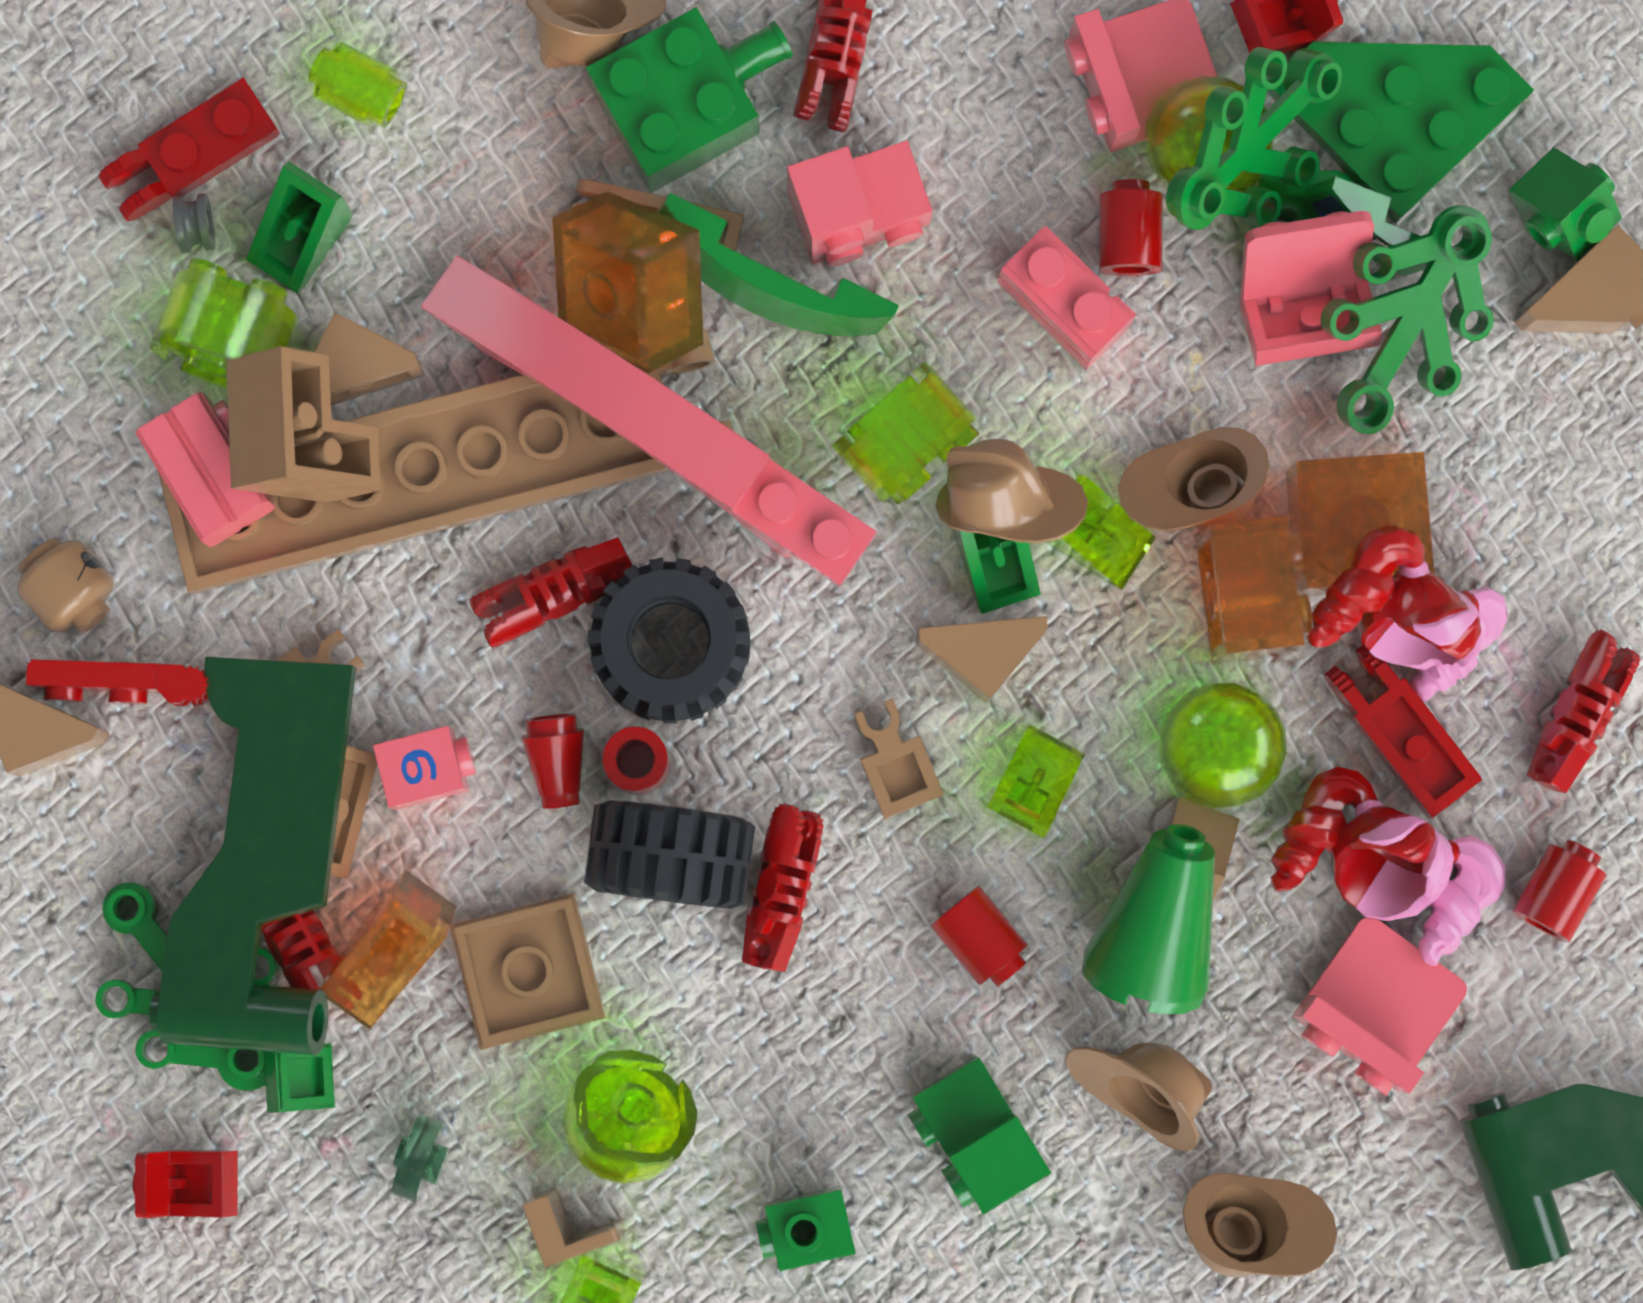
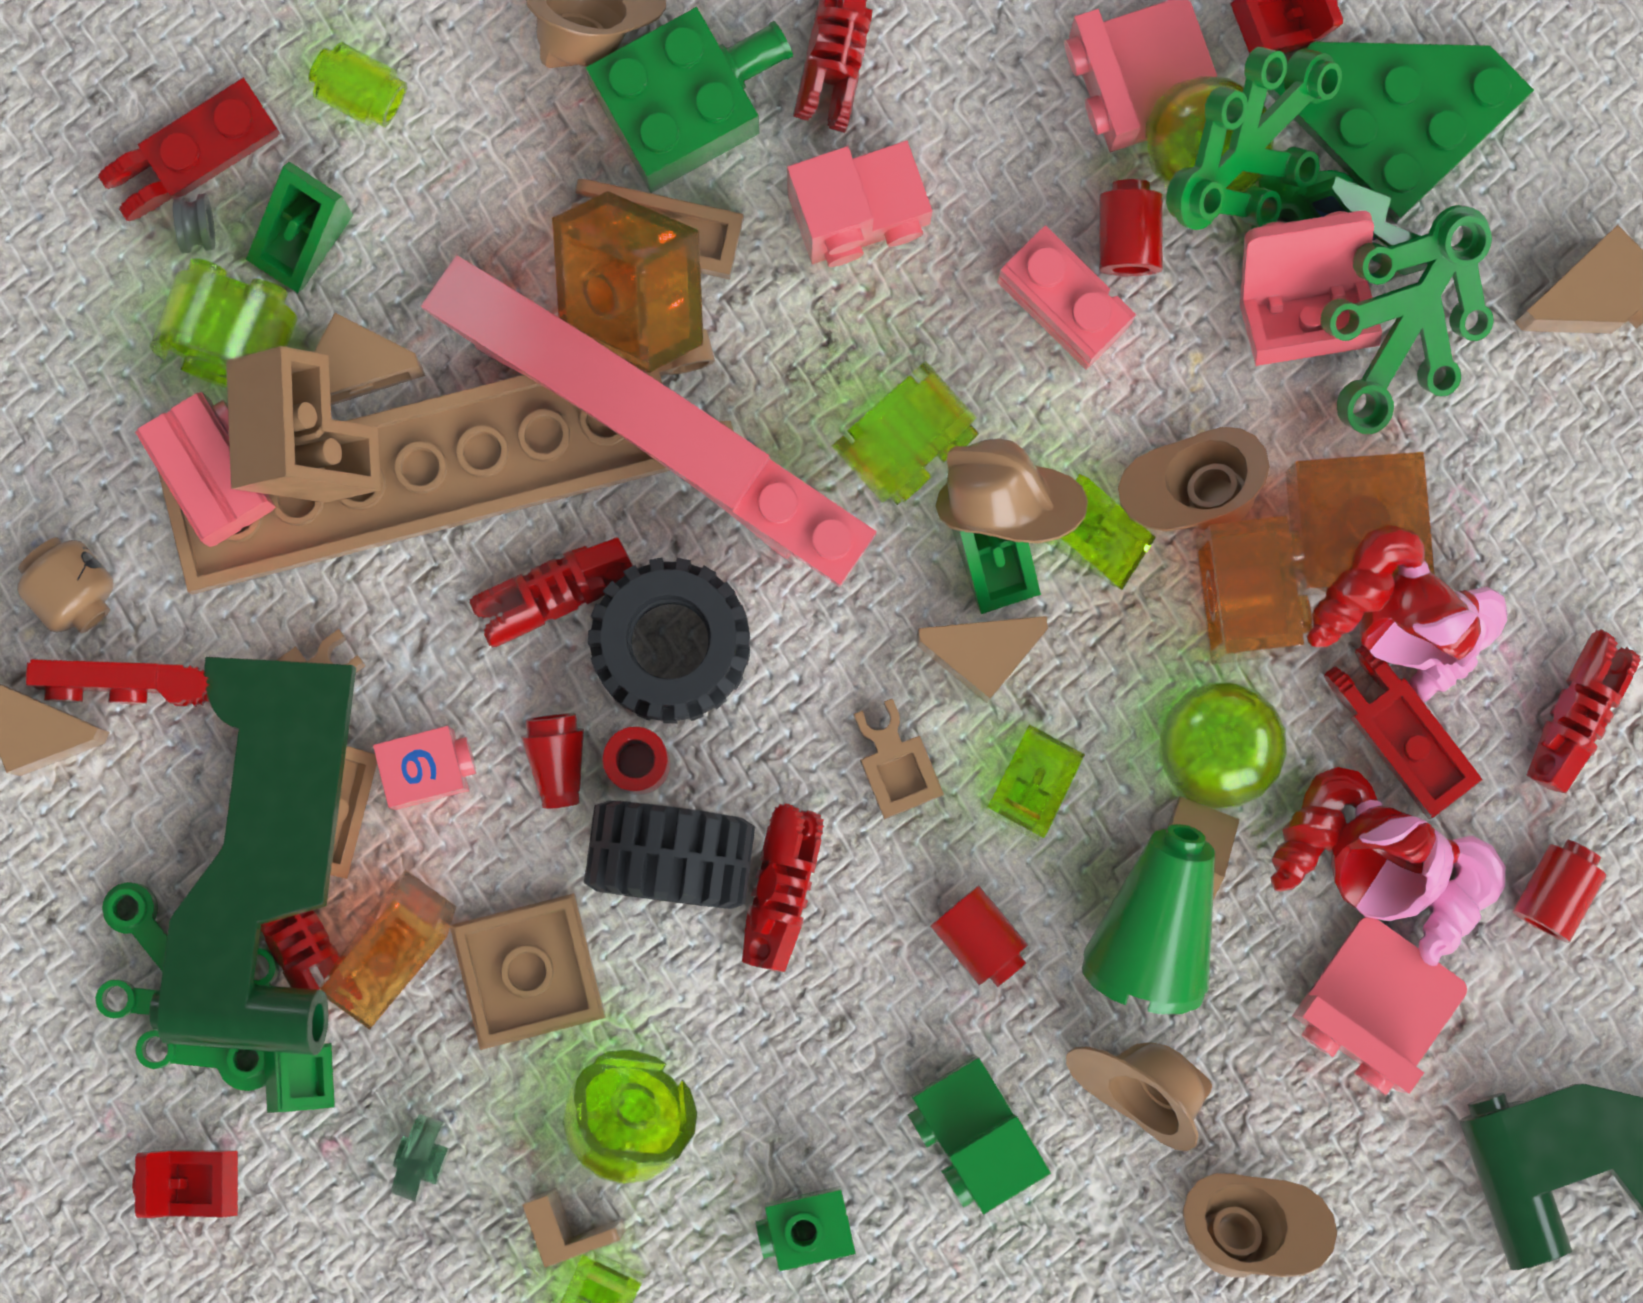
(769, 294): green slope -> none
(1566, 204): green brick -> none

